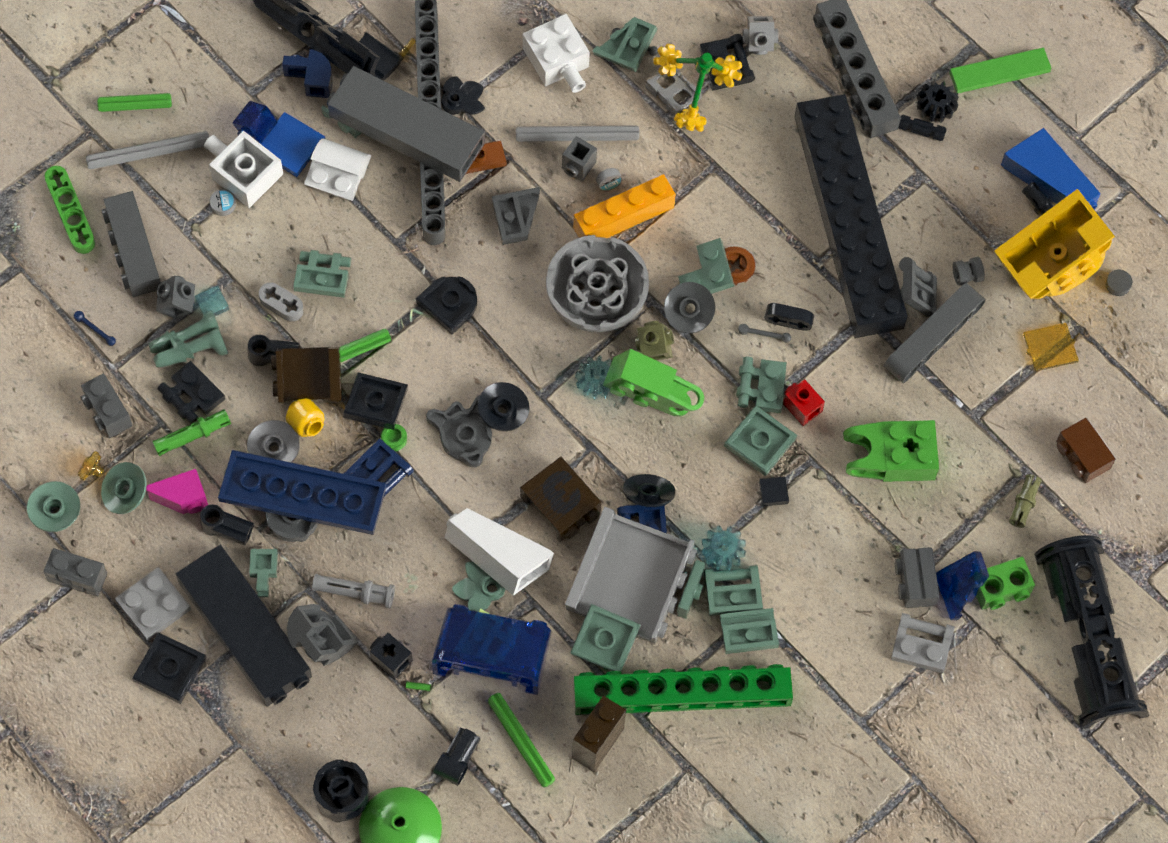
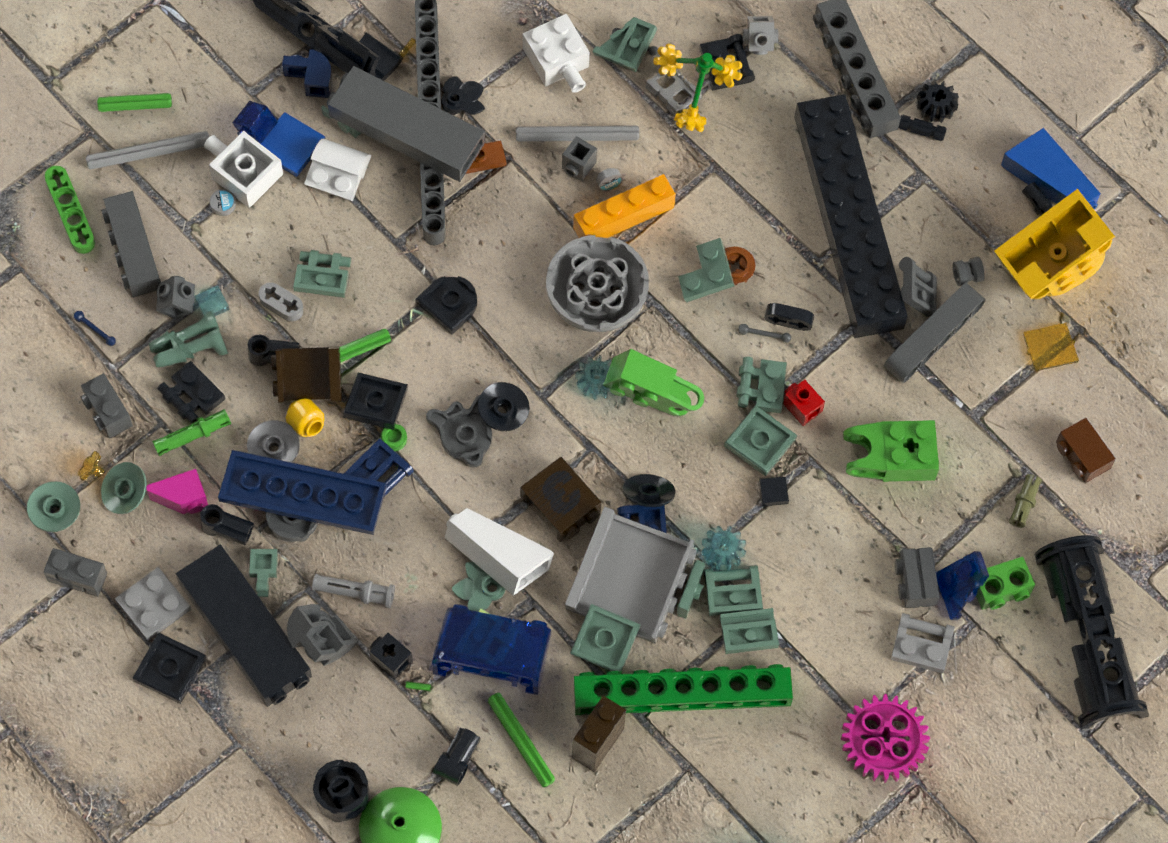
(515, 214): dark grey wing -> none
(655, 340): olive brick -> none
(686, 294): dark grey dish -> none
(886, 762): none -> dark pink gear
(1000, 70): bright green tile -> none
(1119, 282): dark grey tile -> none

